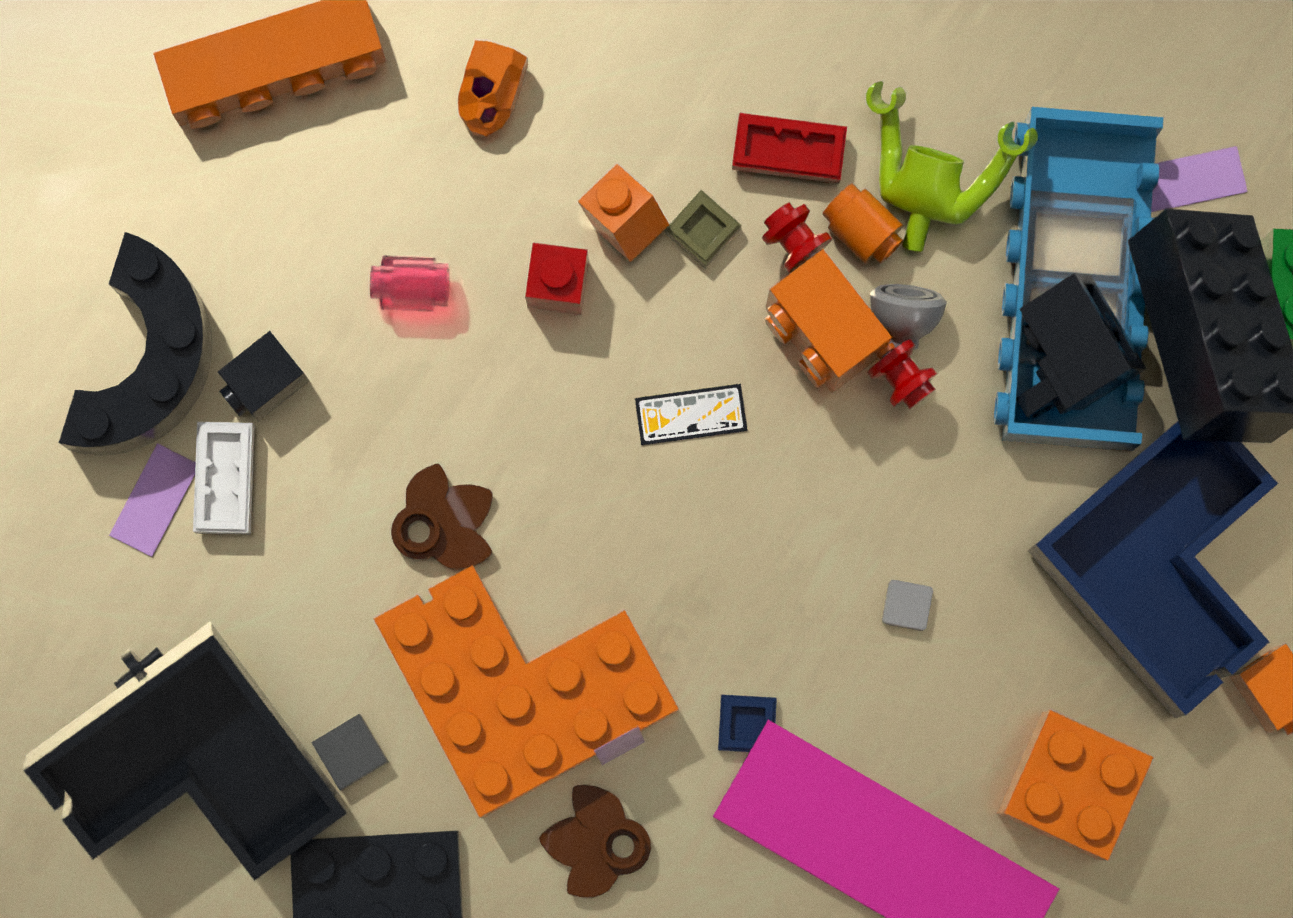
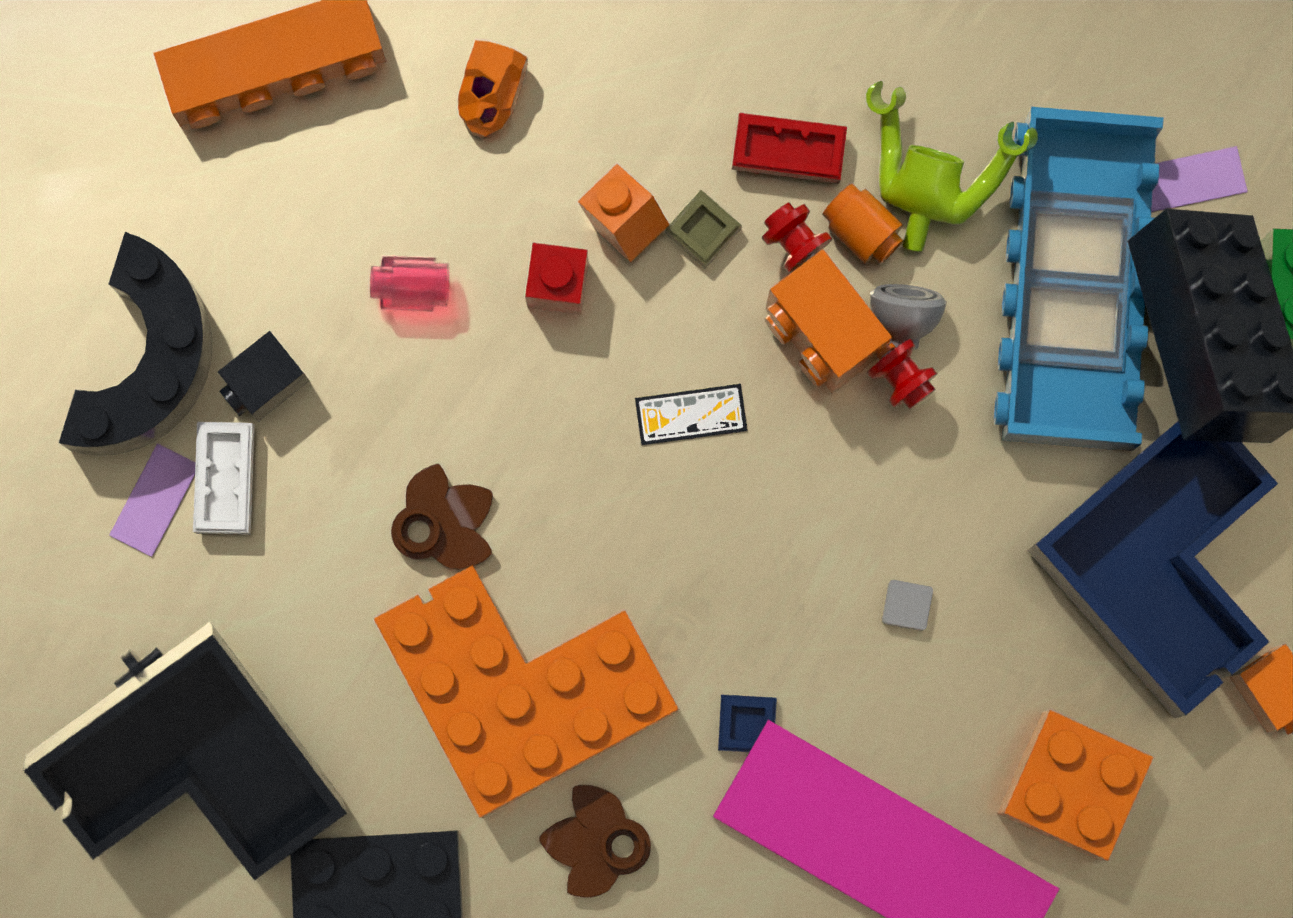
(350, 752): dark grey tile -> none
(619, 745): lavender sticker -> none
(1082, 344): black hinge -> none

